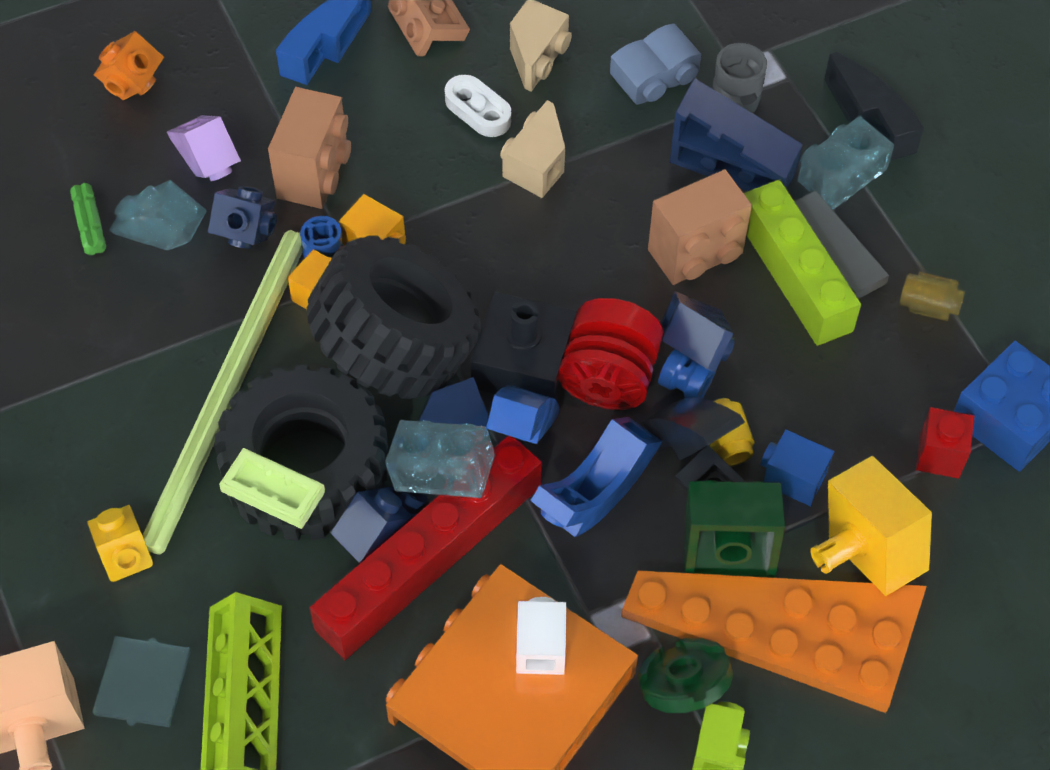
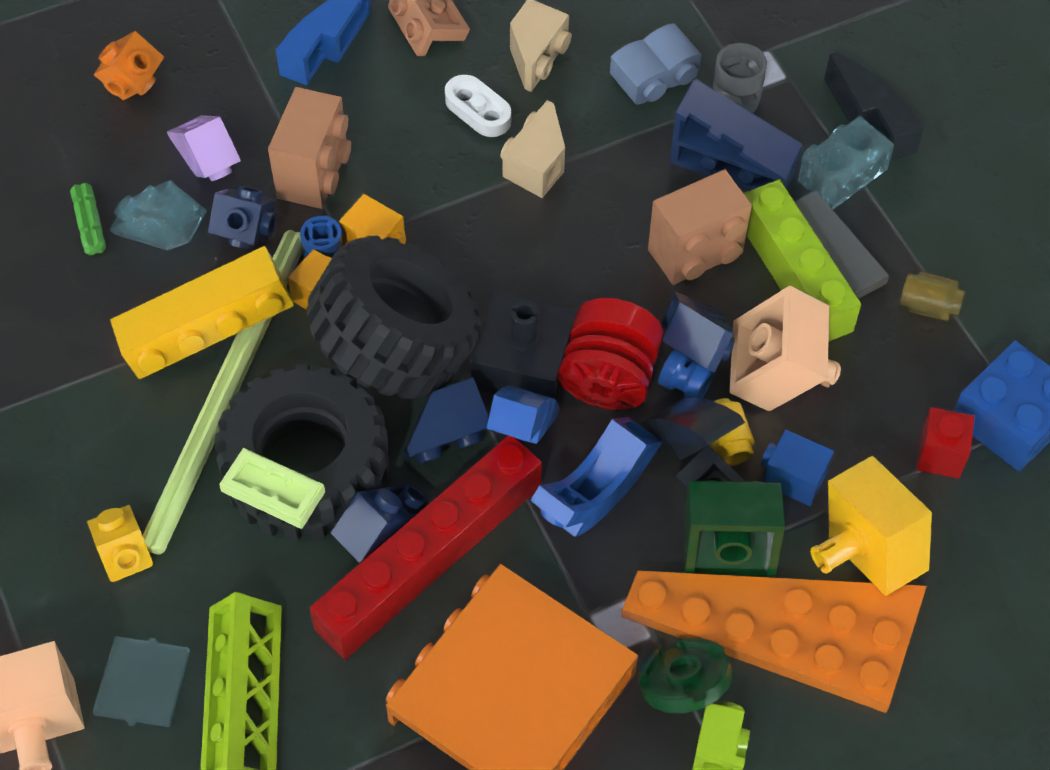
(201, 313): none -> yellow brick
(440, 458): clear light blue brick -> none
(541, 636): white brick -> none
(781, 349): none -> light nougat brick

